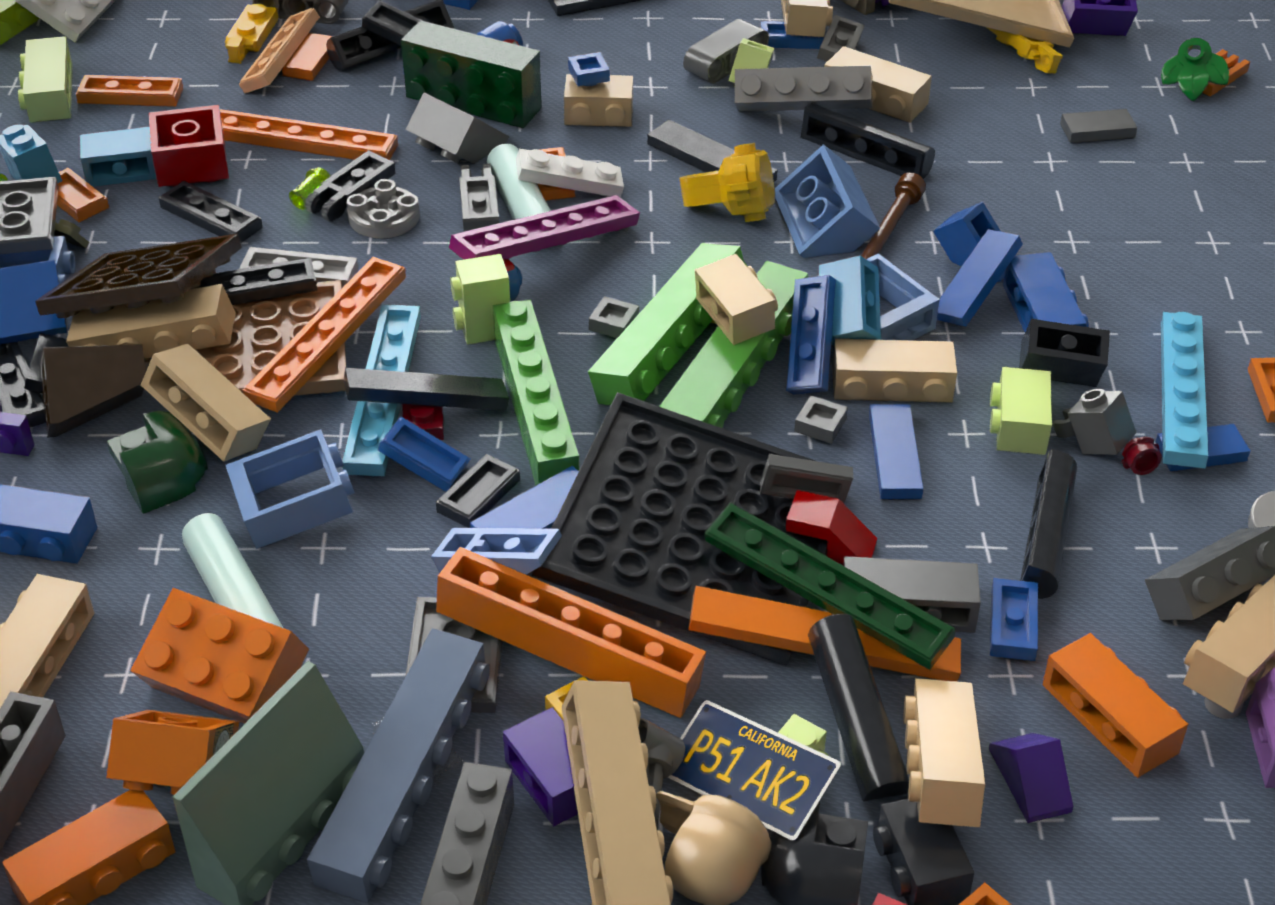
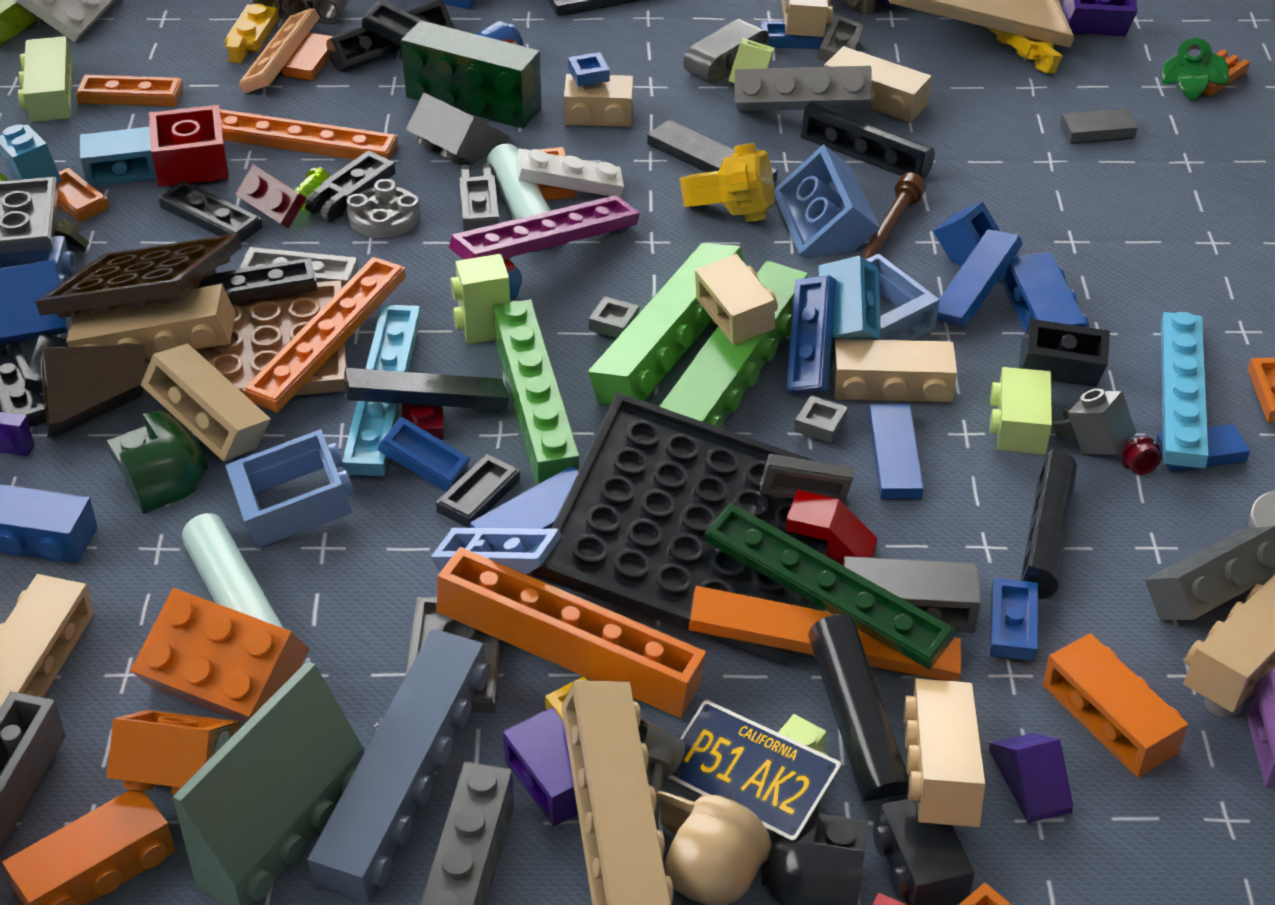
(271, 196): none -> plate

